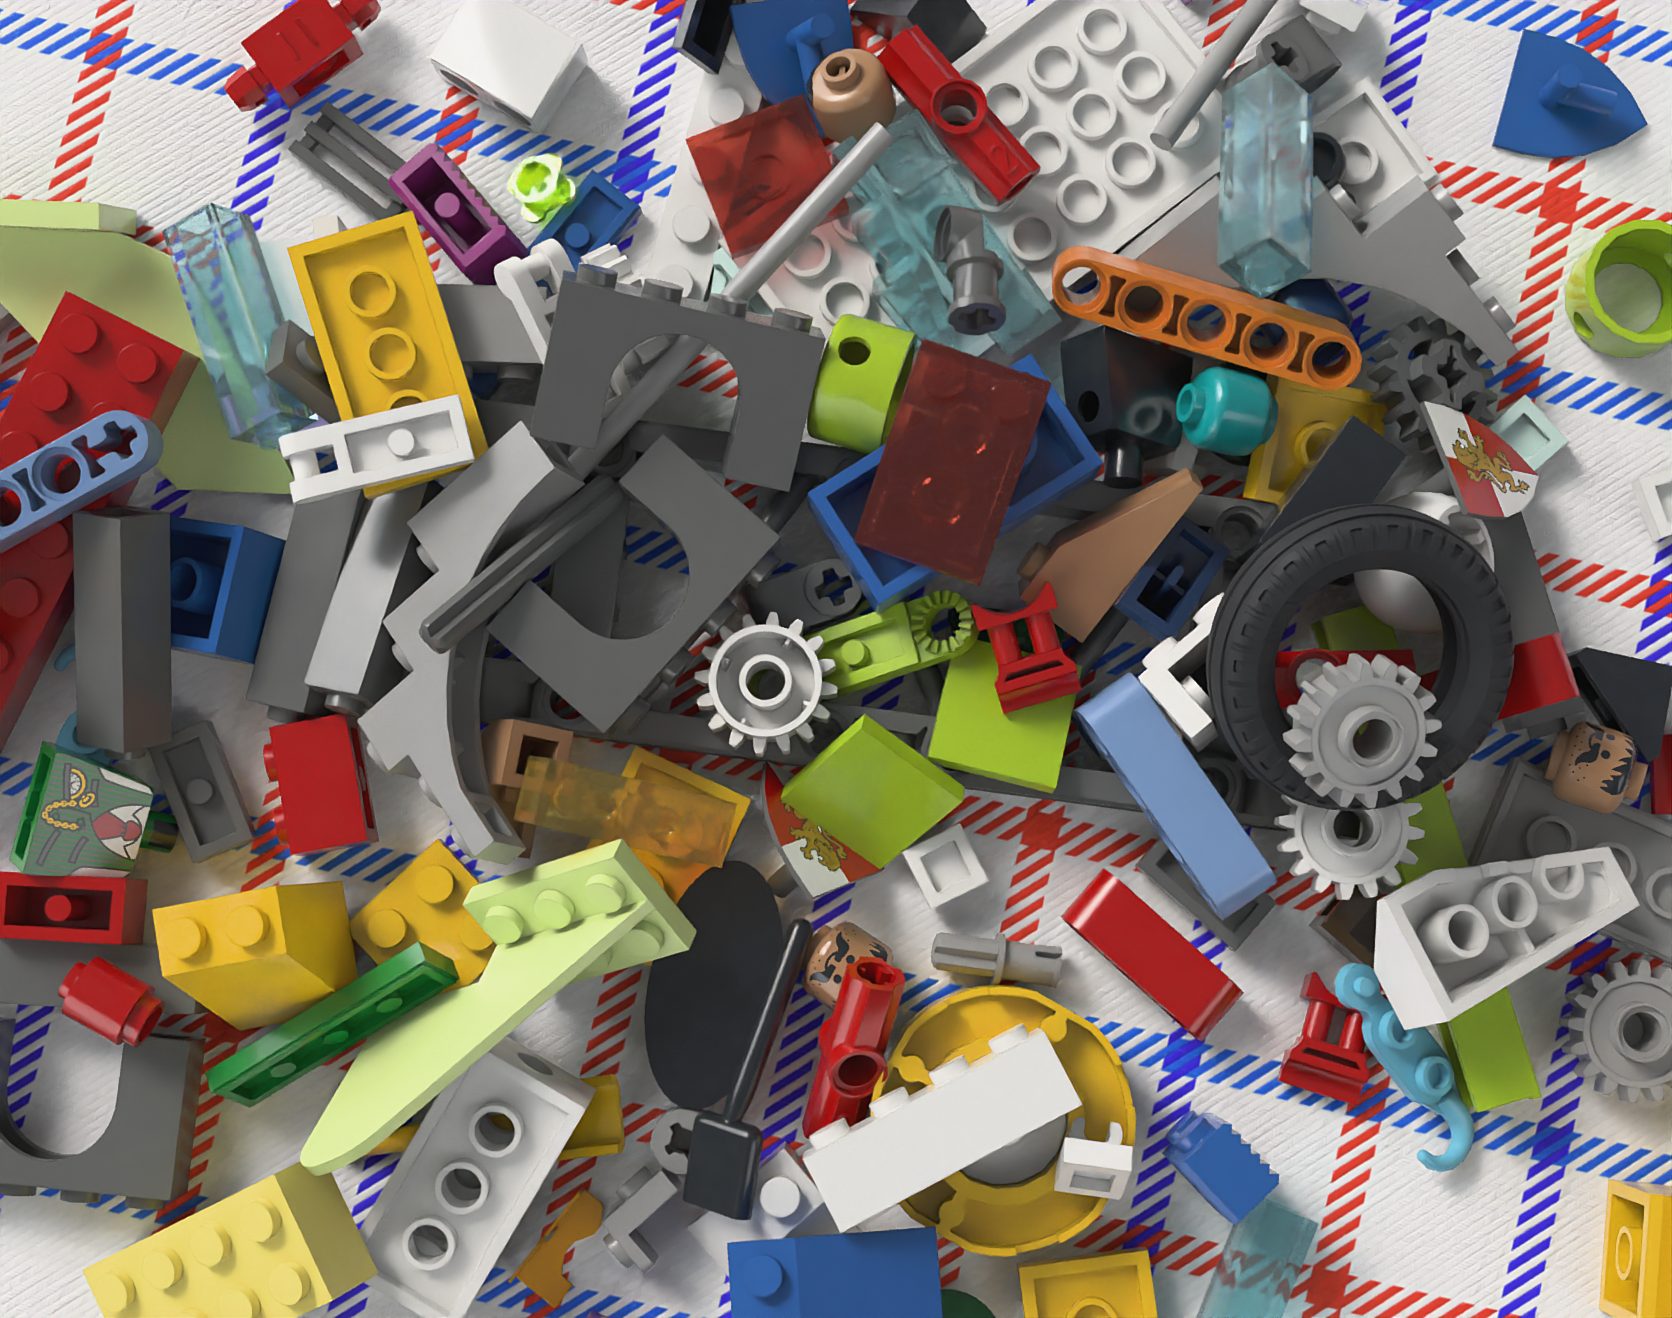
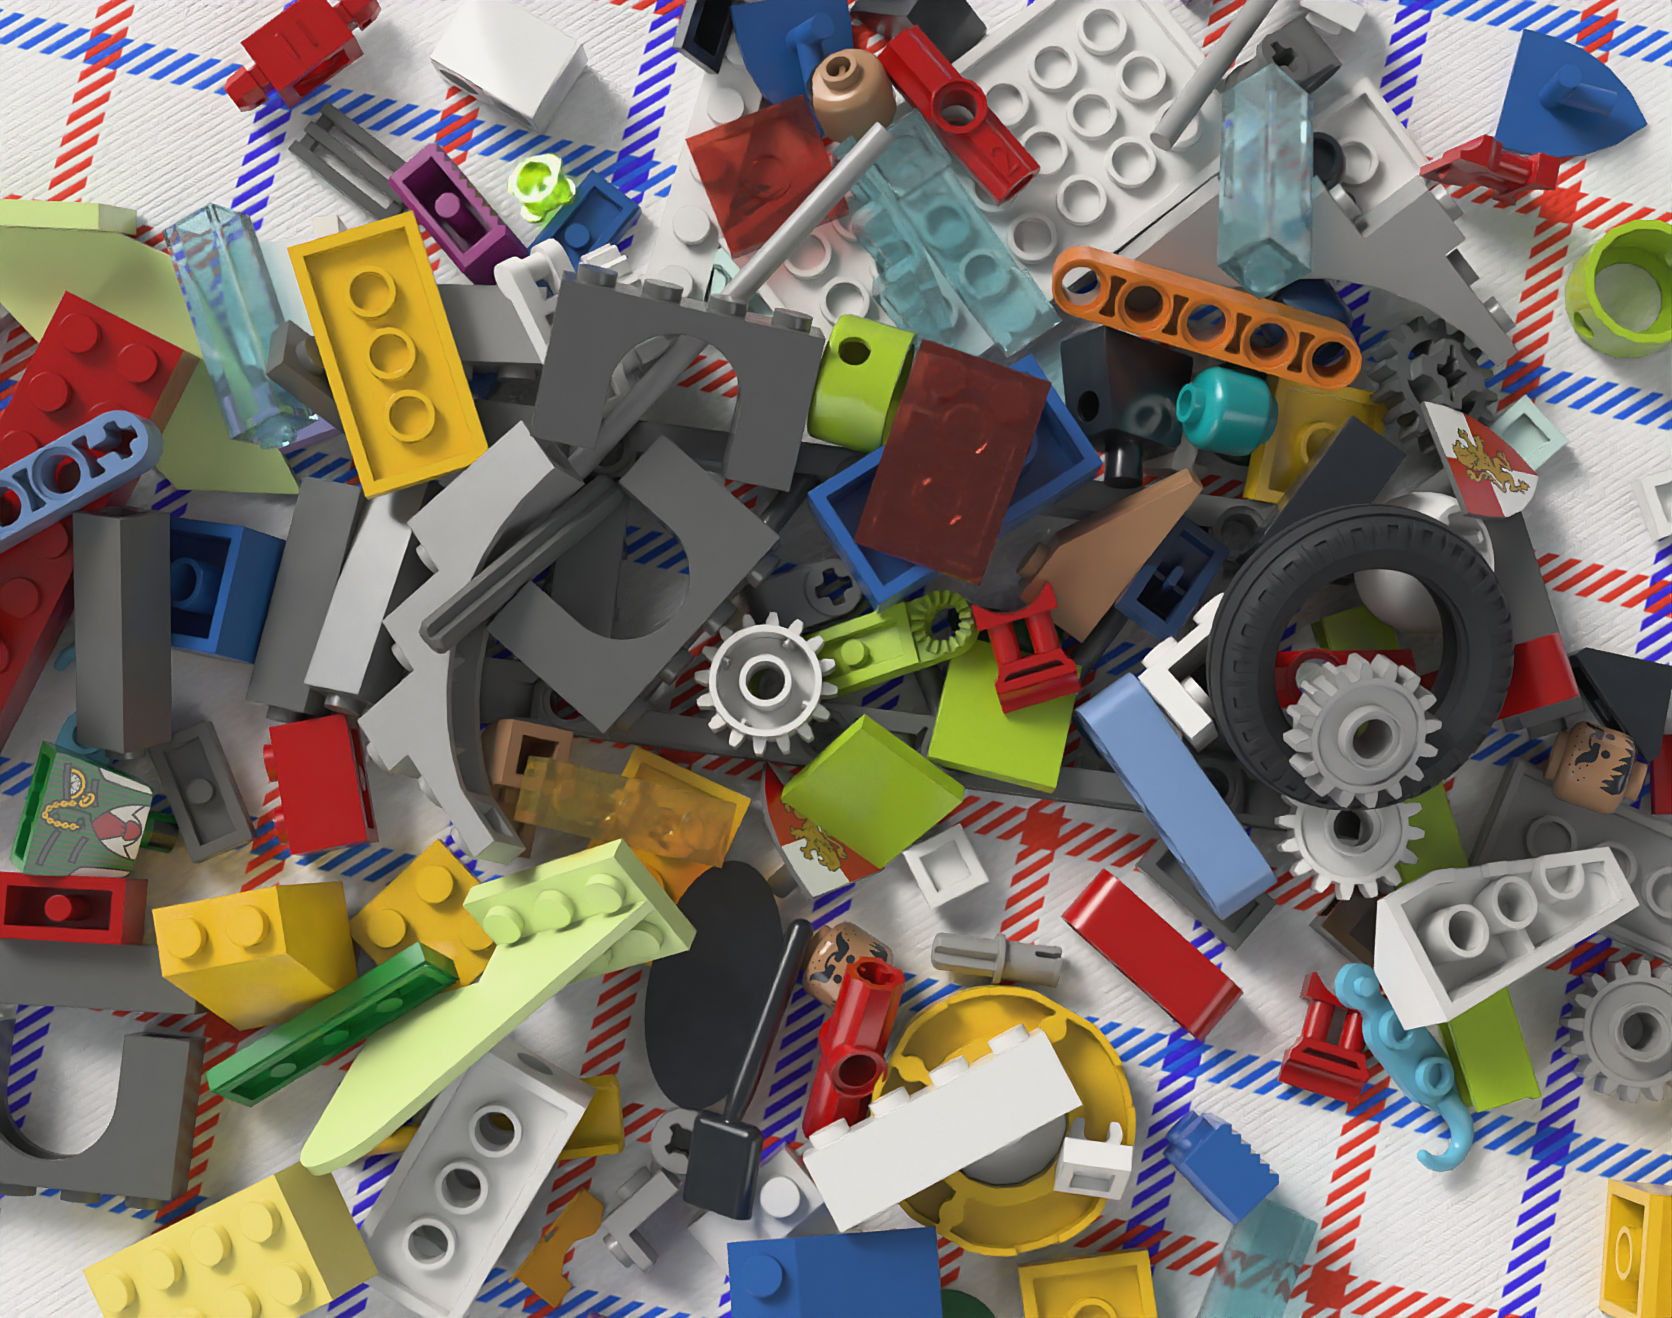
(110, 1002): red brick -> none
(379, 448): white plate -> none
(970, 270): dark grey connector -> none
(1489, 166): none -> red piece

